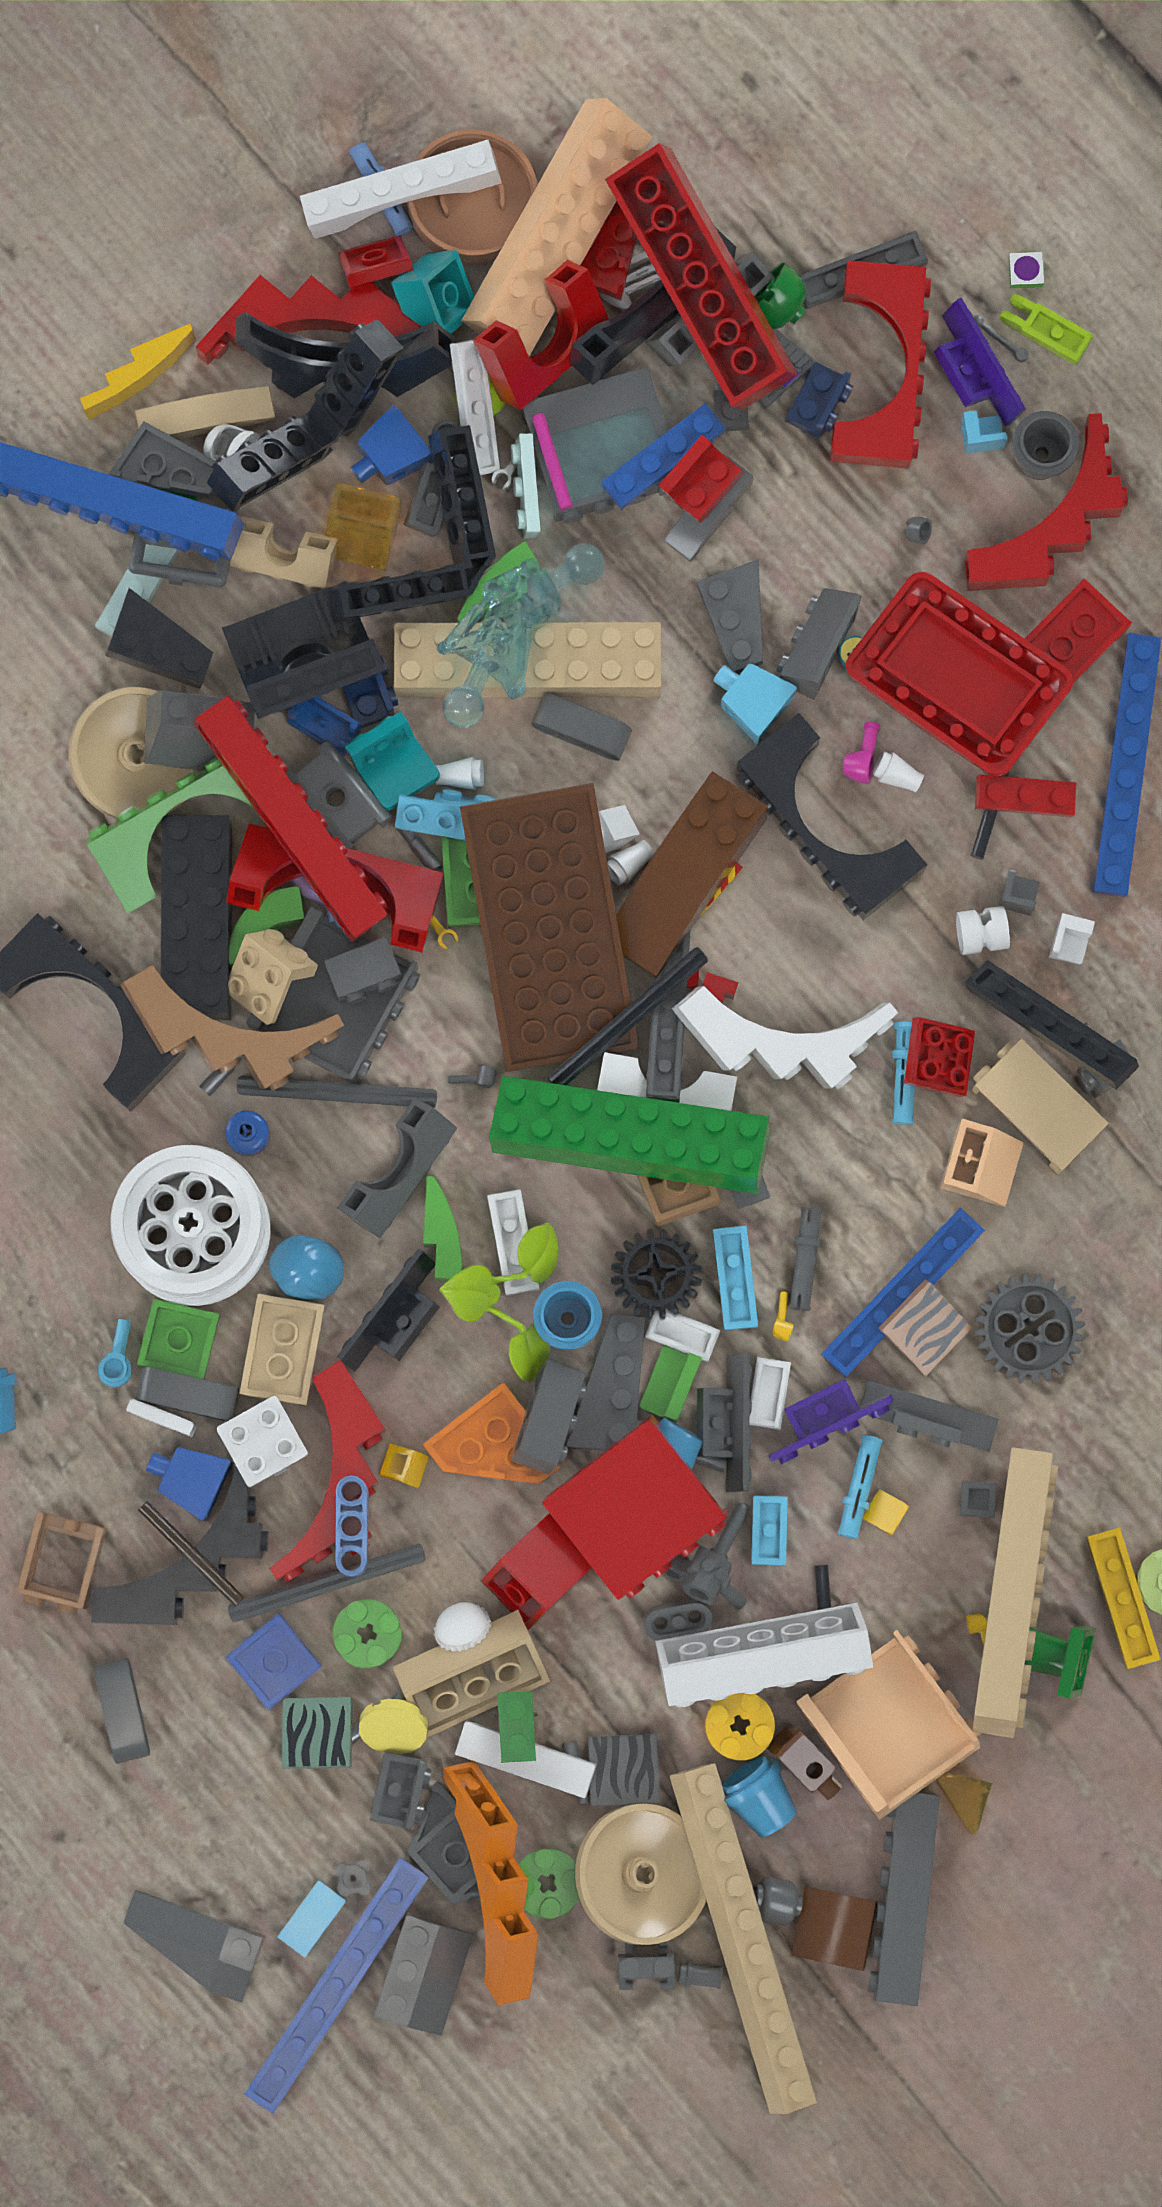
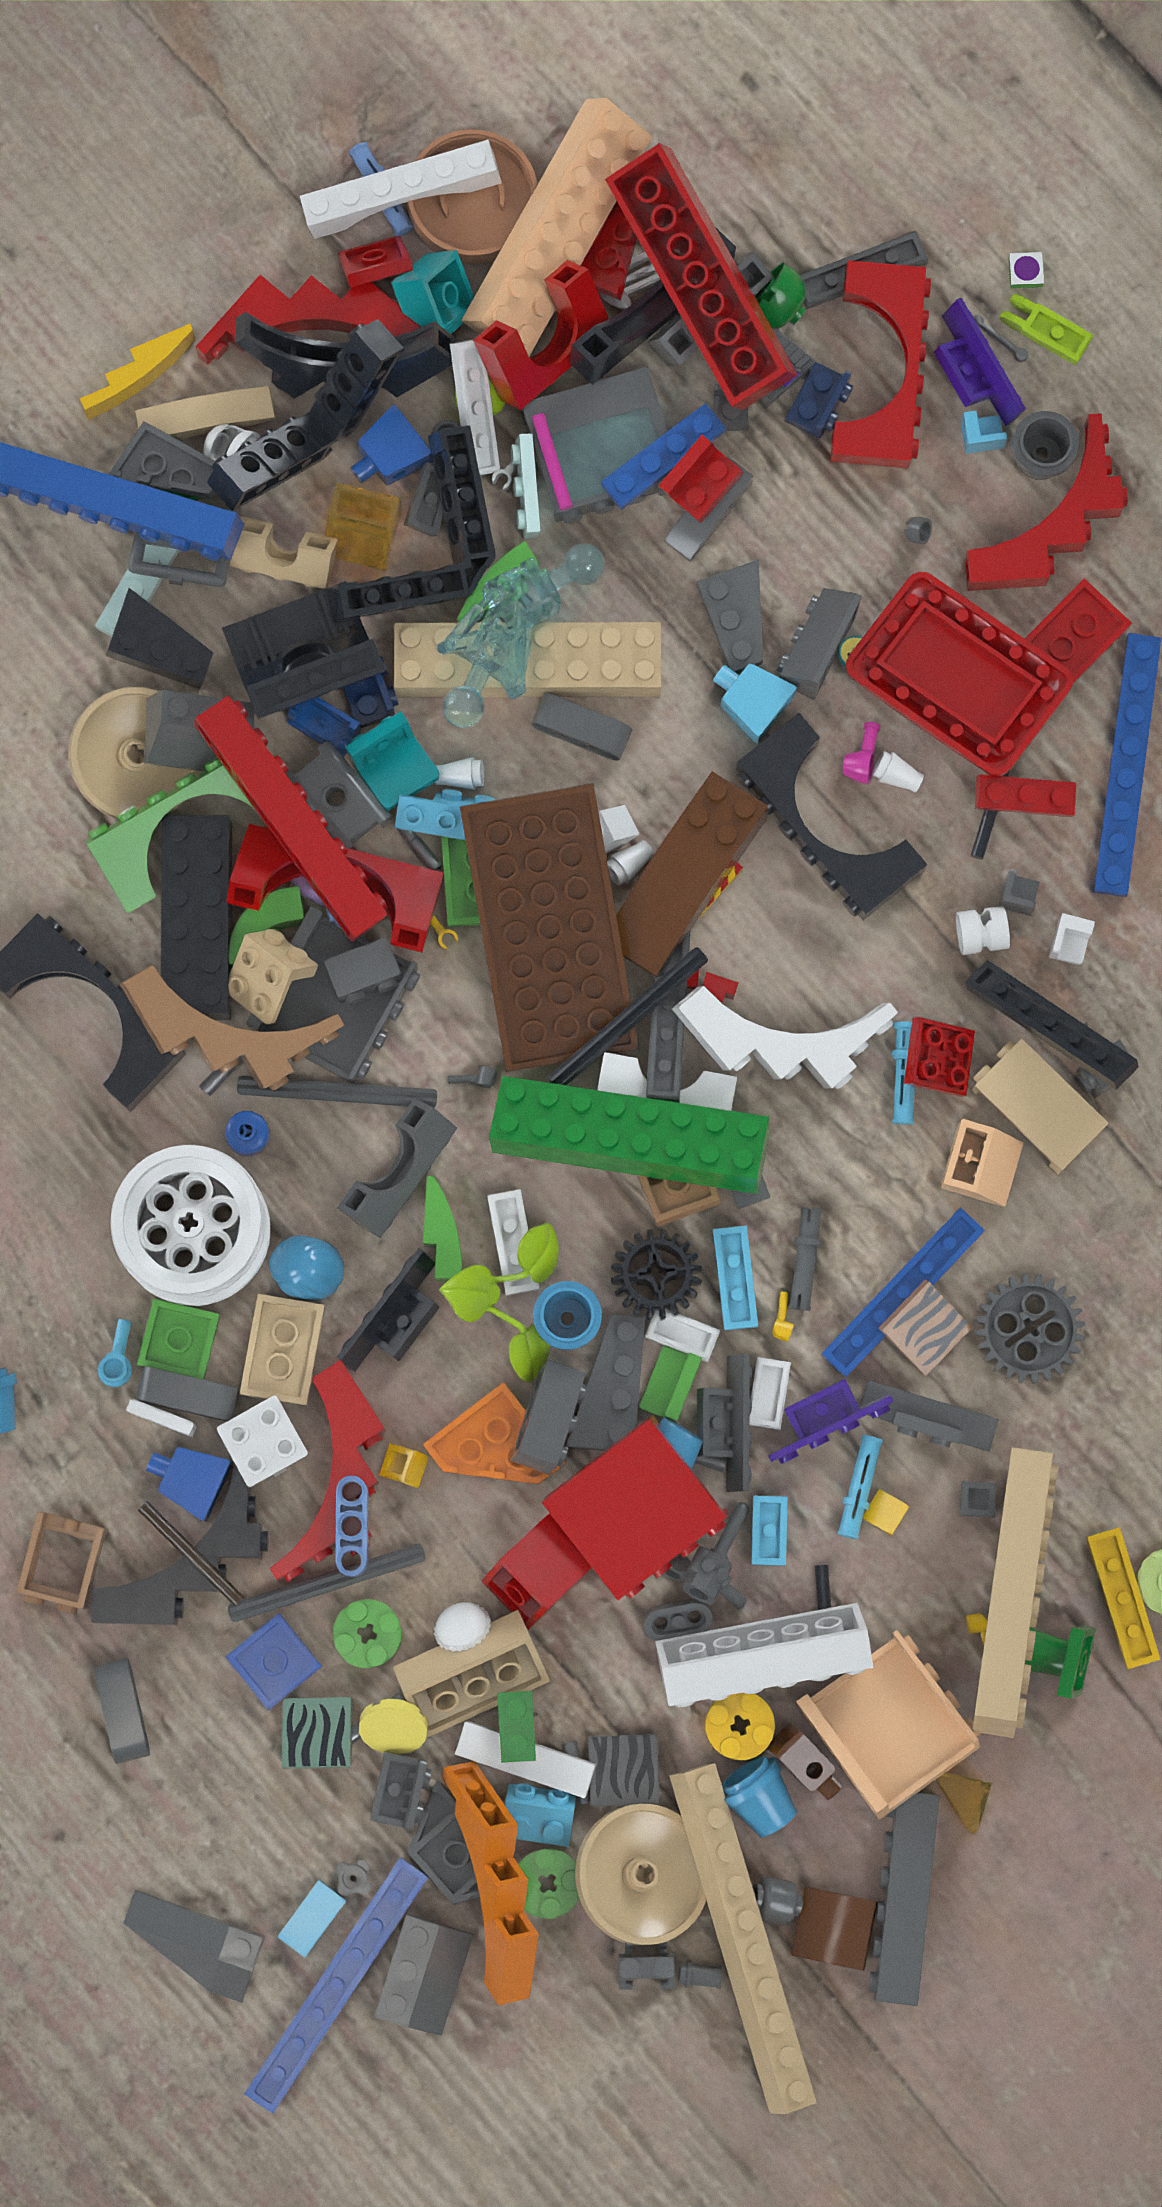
(541, 1813): none -> medium azure bracket

